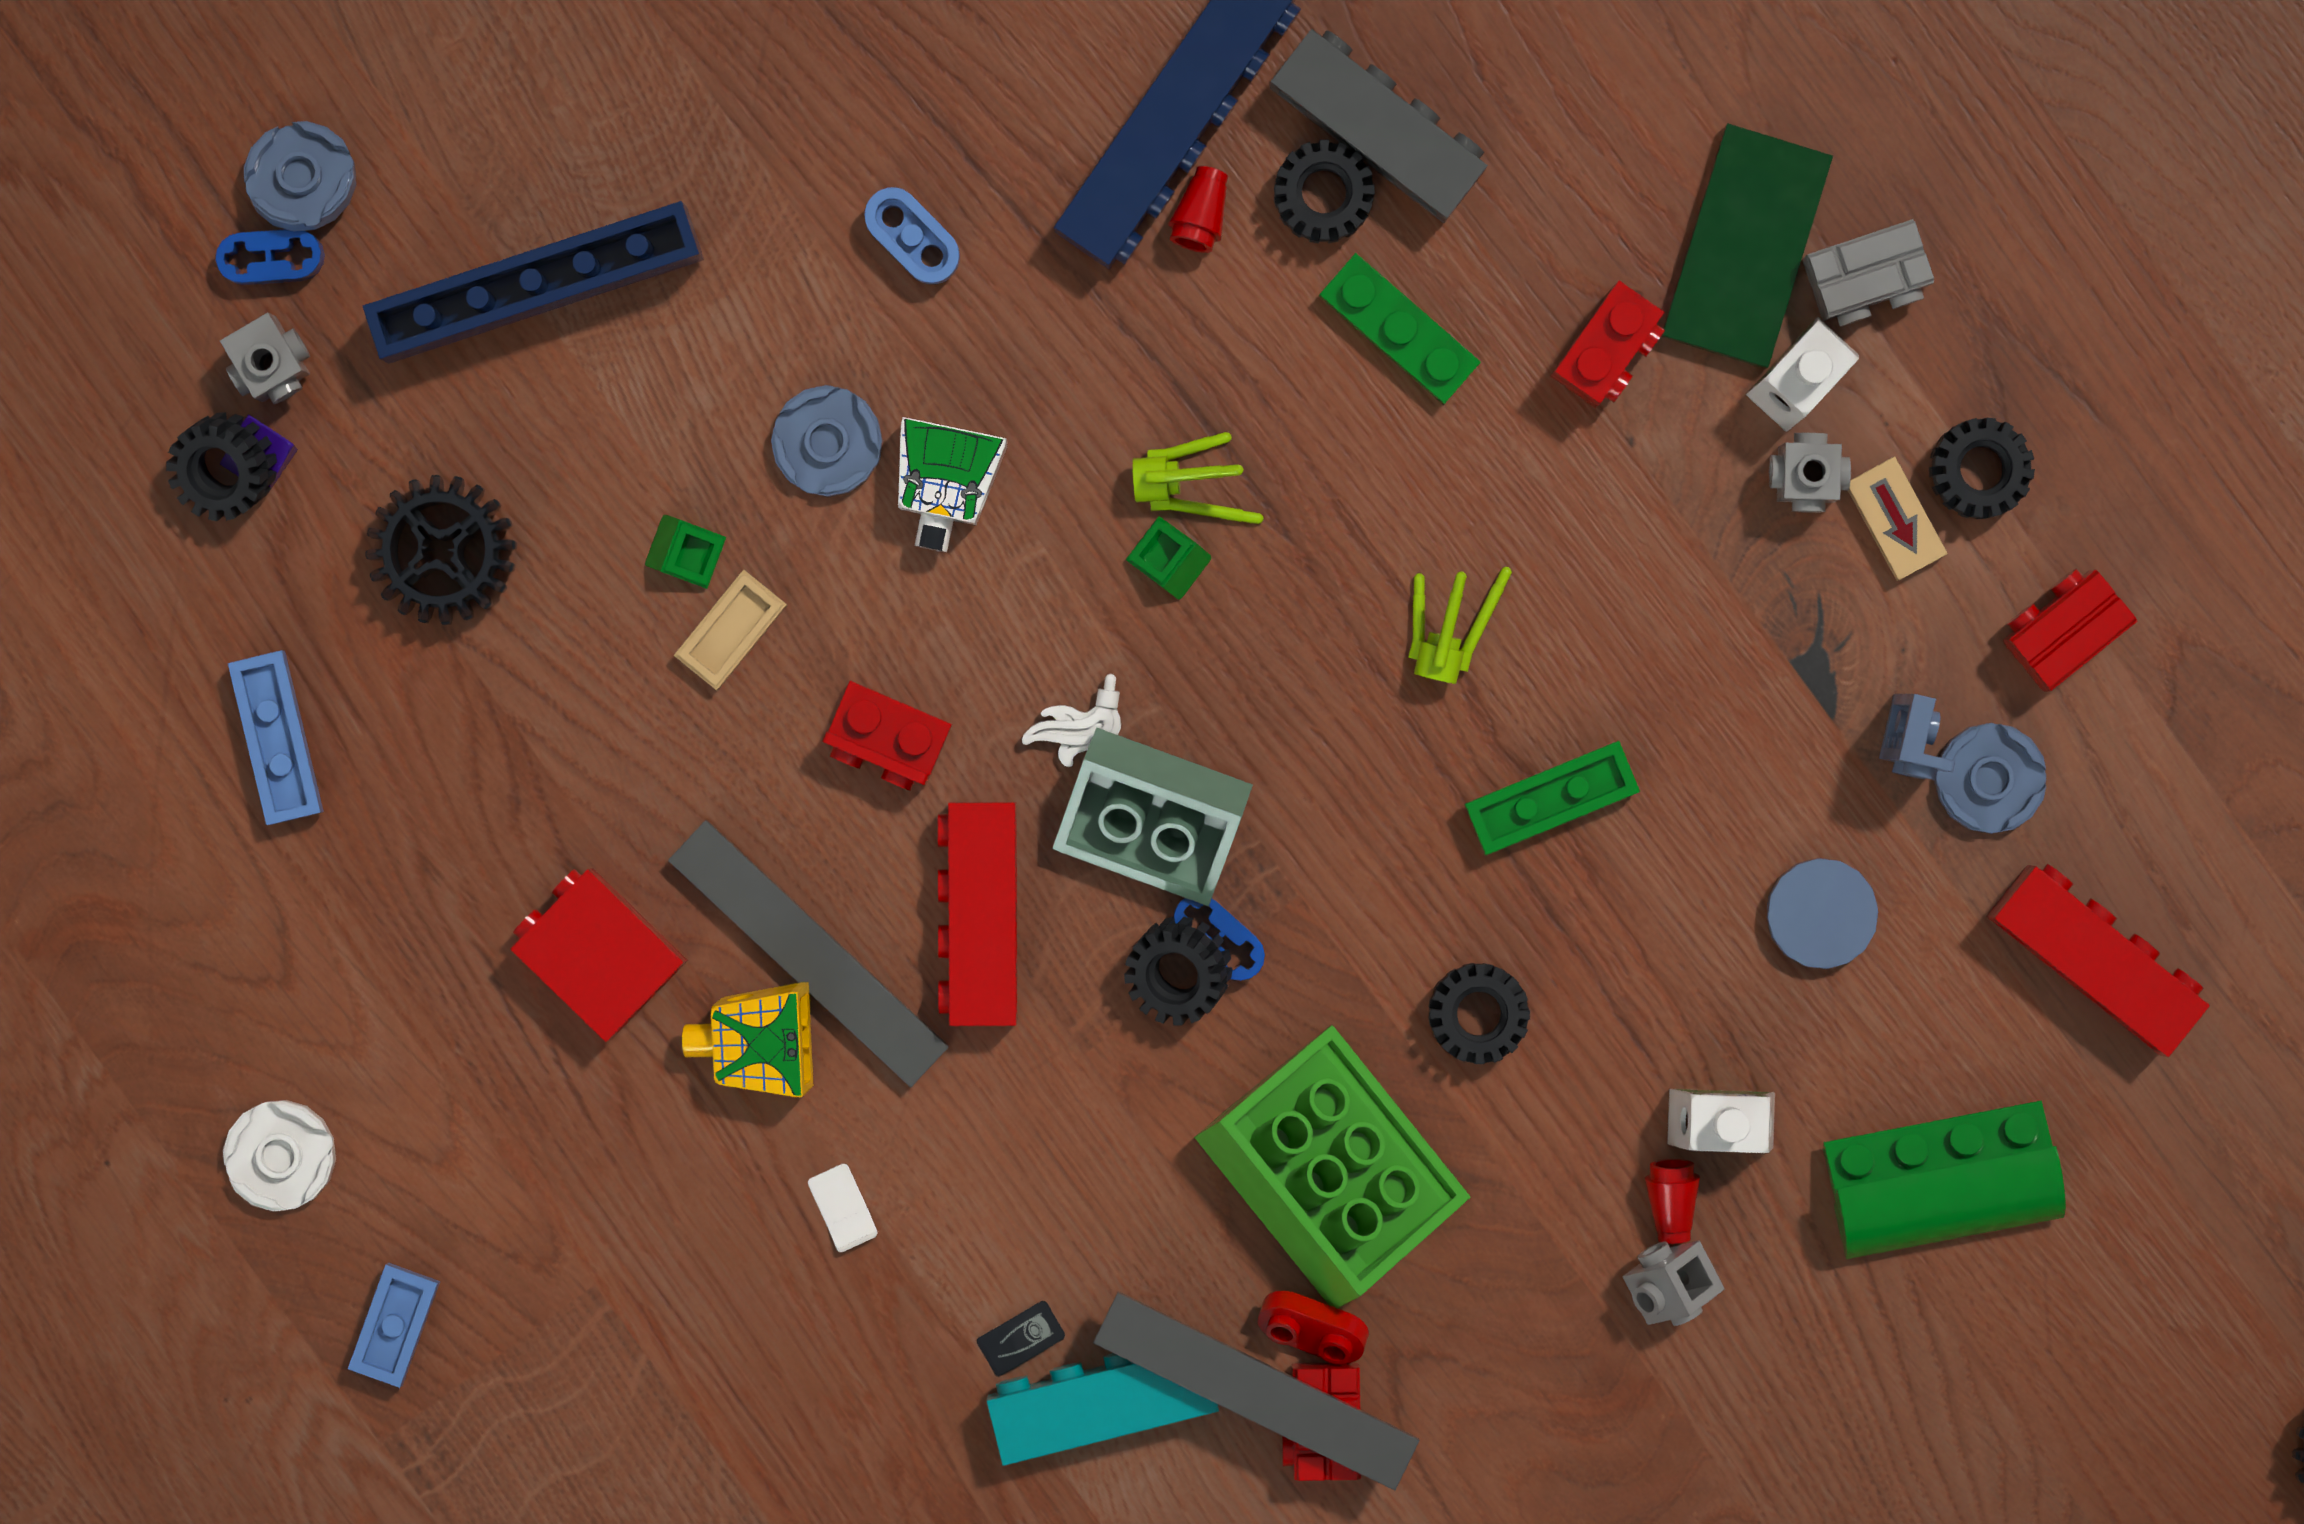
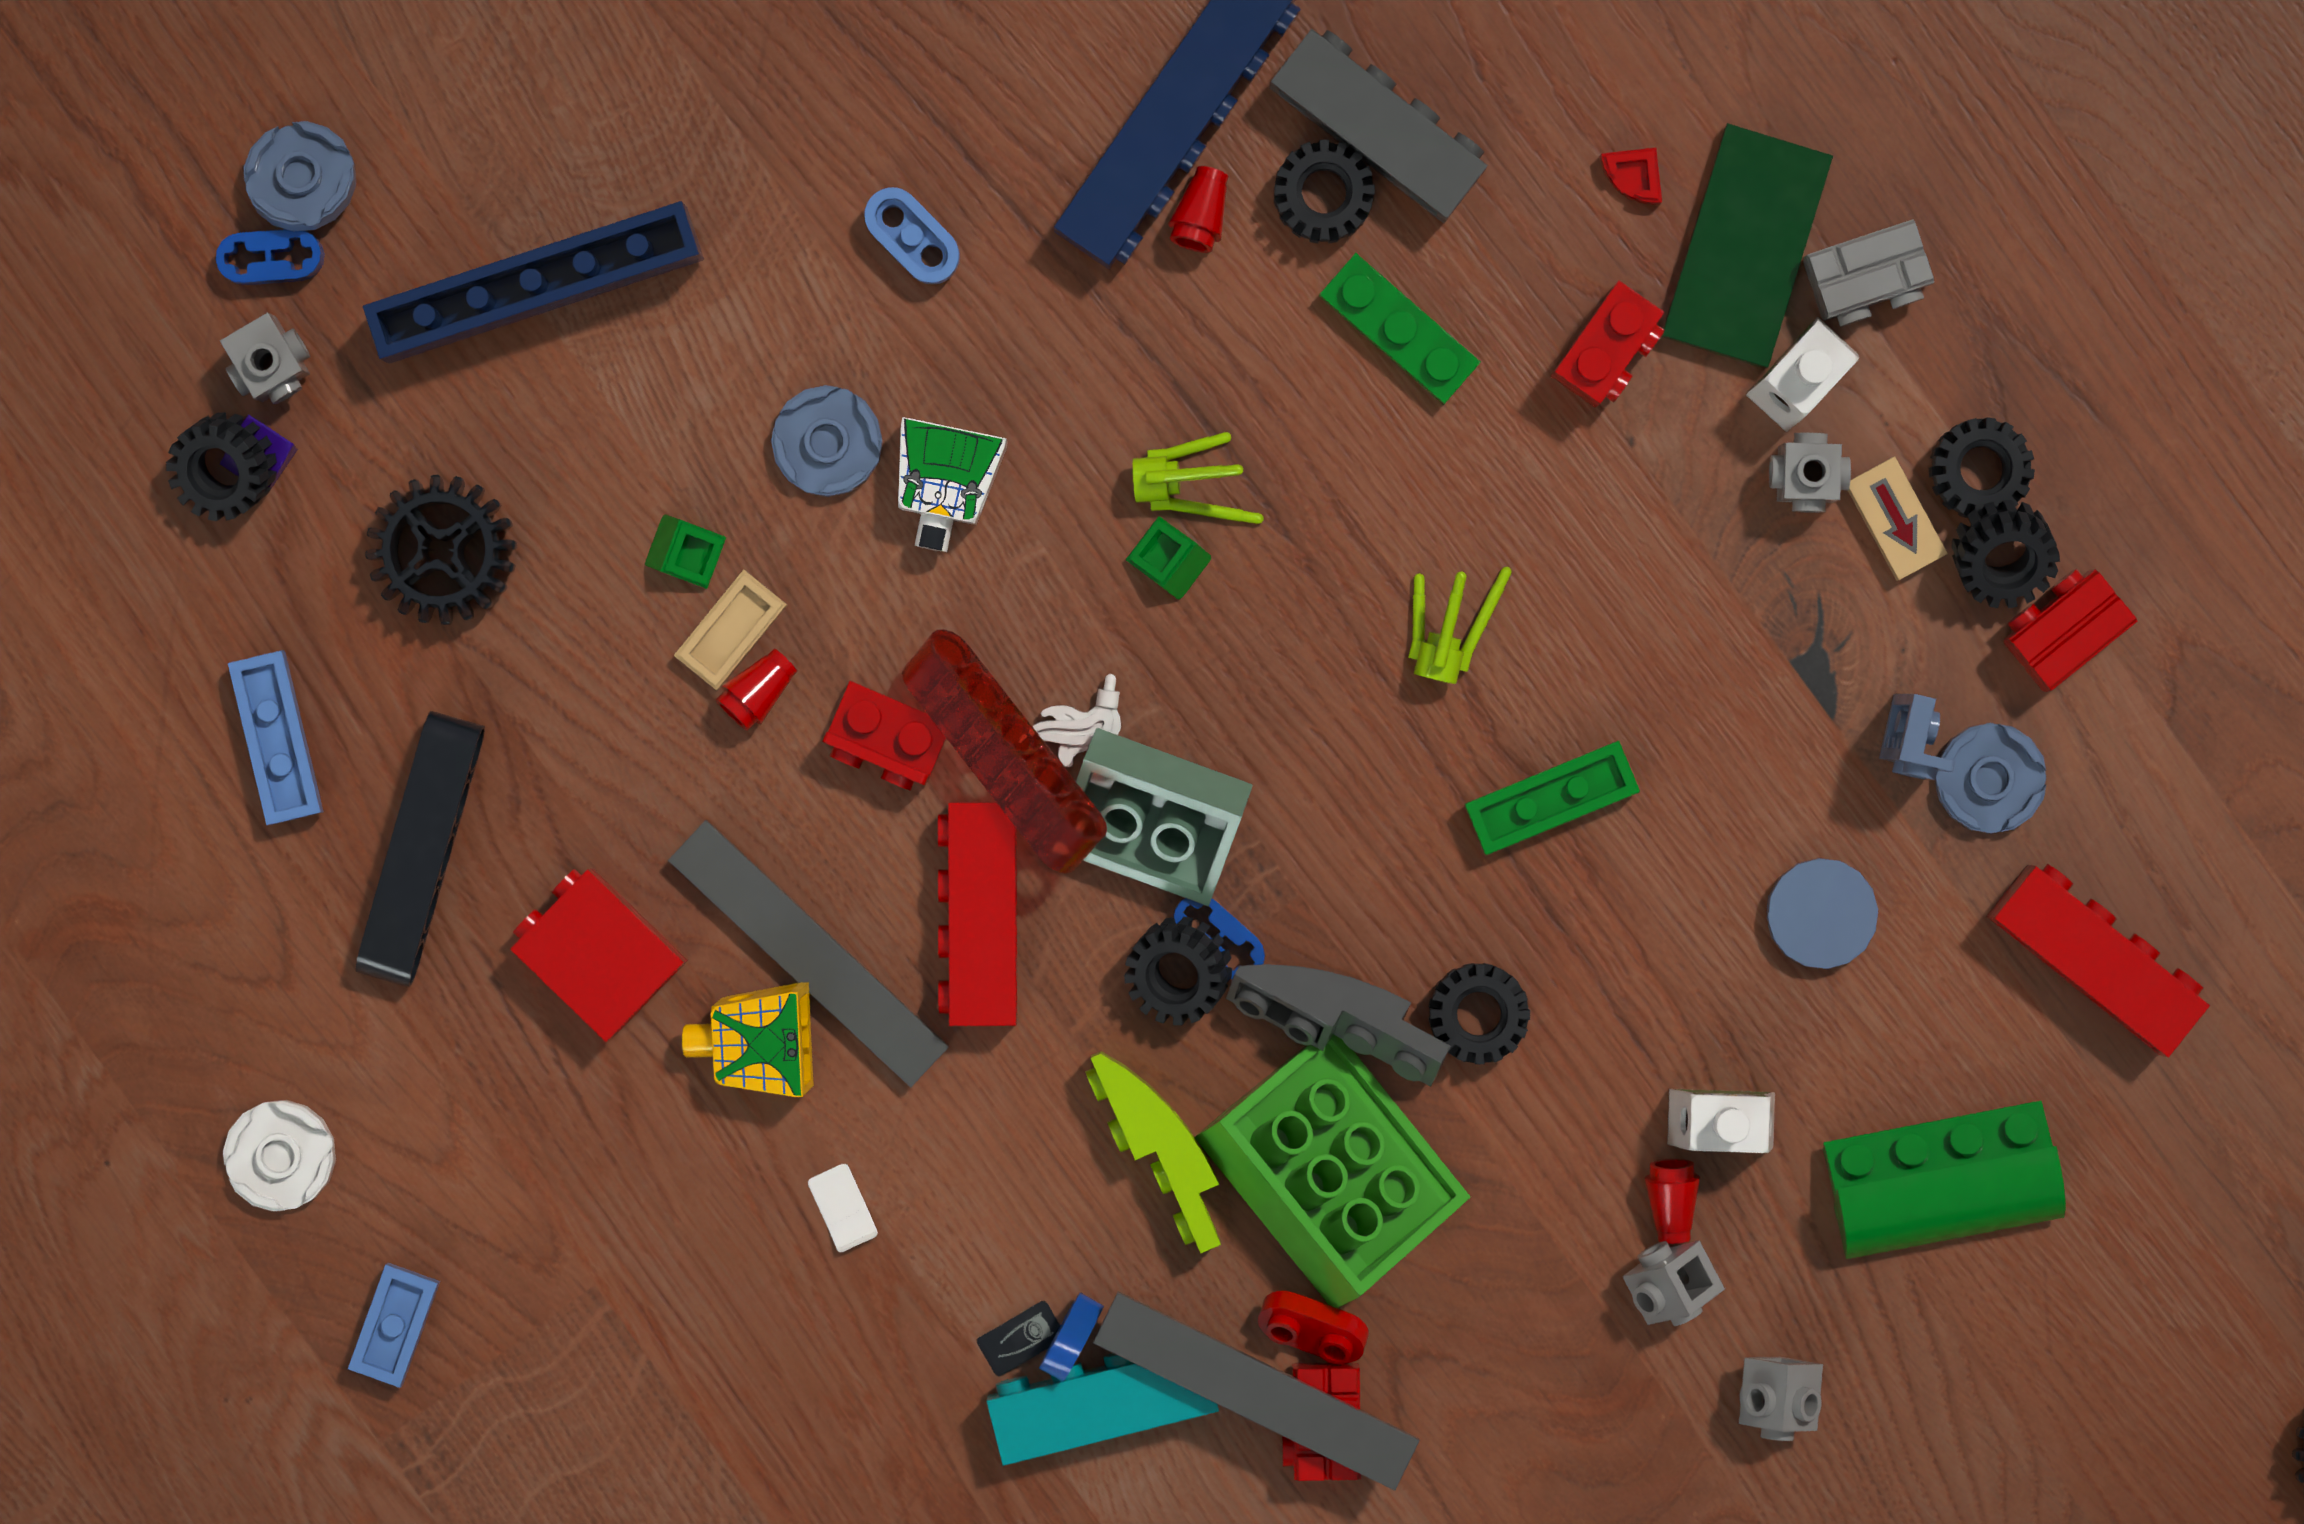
(420, 848): none -> black beam
(756, 689): none -> red cone
(1004, 751): none -> clear red beam
(1071, 1337): none -> blue beam
(1151, 1125): none -> lime slope
(1321, 1003): none -> dark grey slope
(1634, 174): none -> red tile
(1780, 1396): none -> light grey brick
(2013, 579): none -> black tyre

